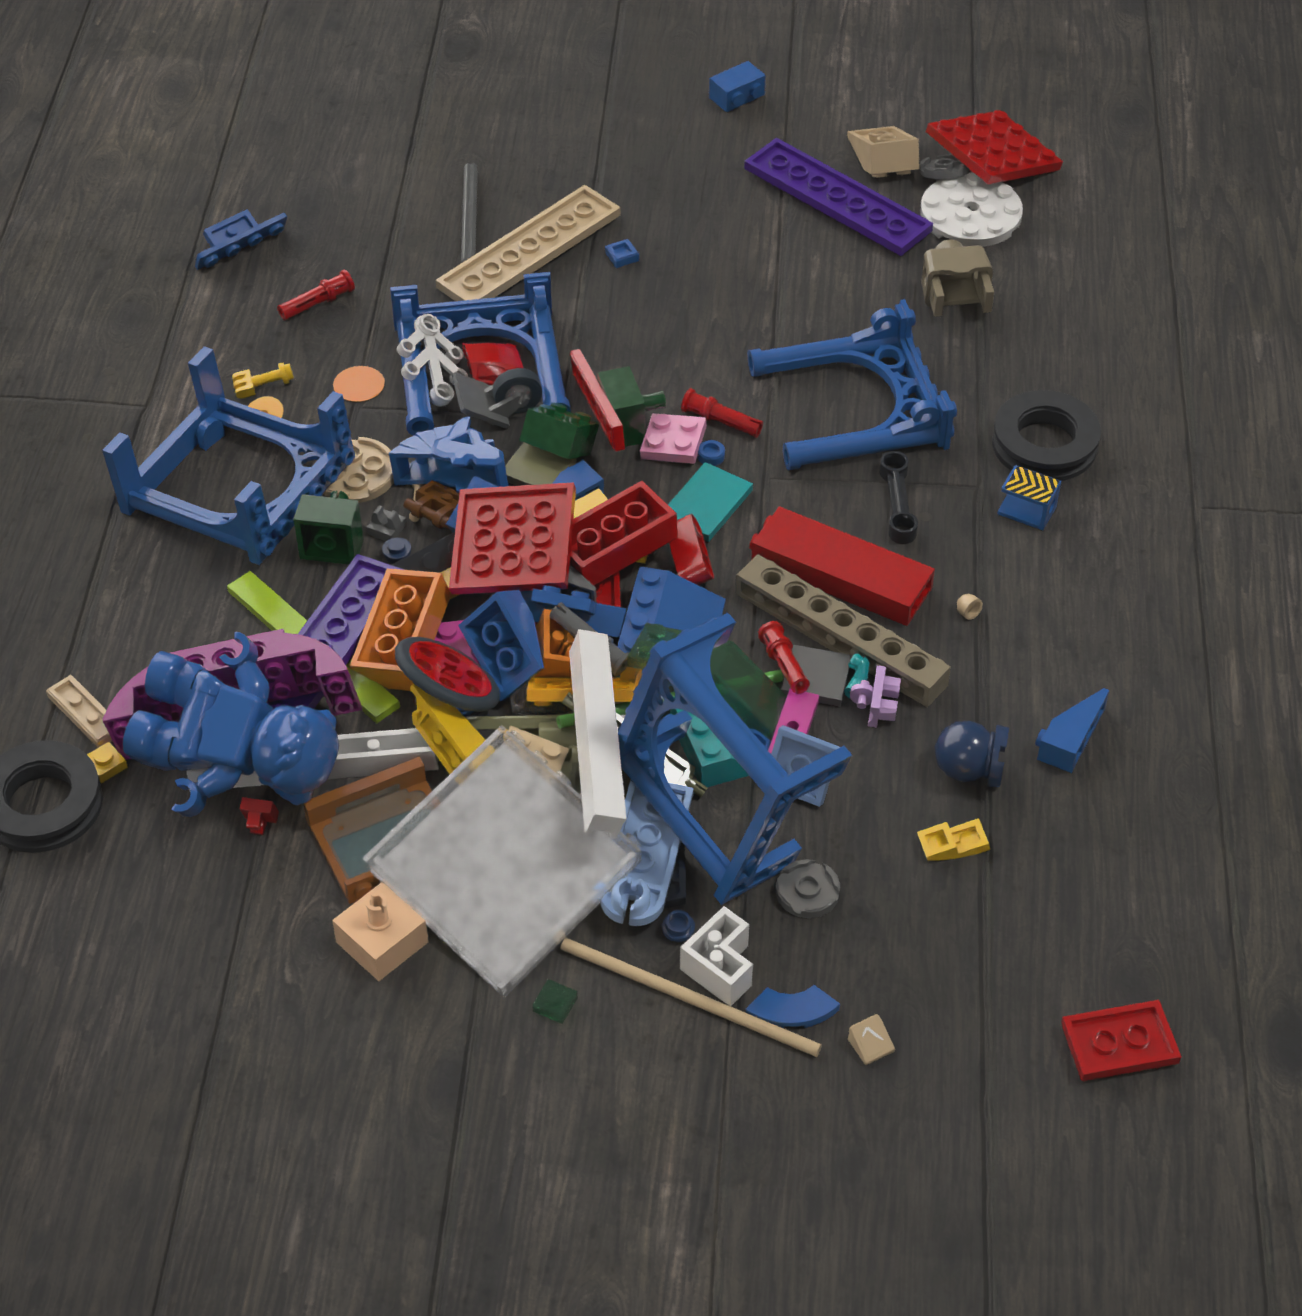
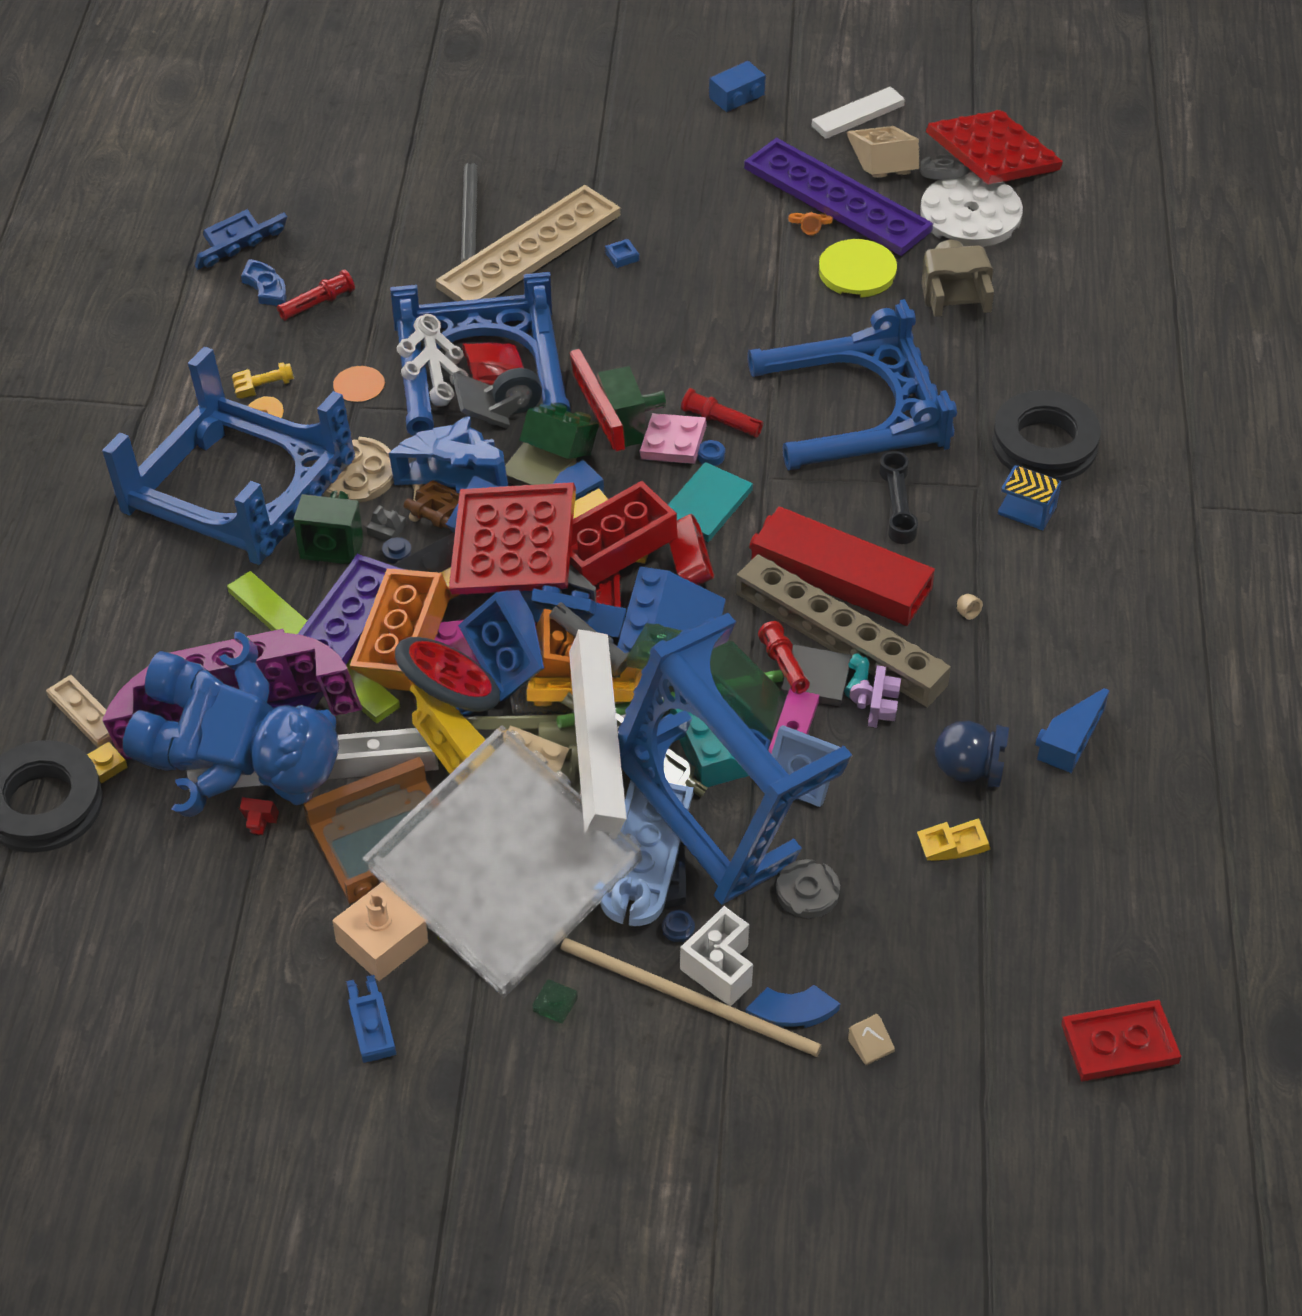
(265, 280): none -> blue tile
(370, 1022): none -> blue hinge
(810, 221): none -> orange piece
(857, 267): none -> neon yellow tile
(858, 112): none -> white tile

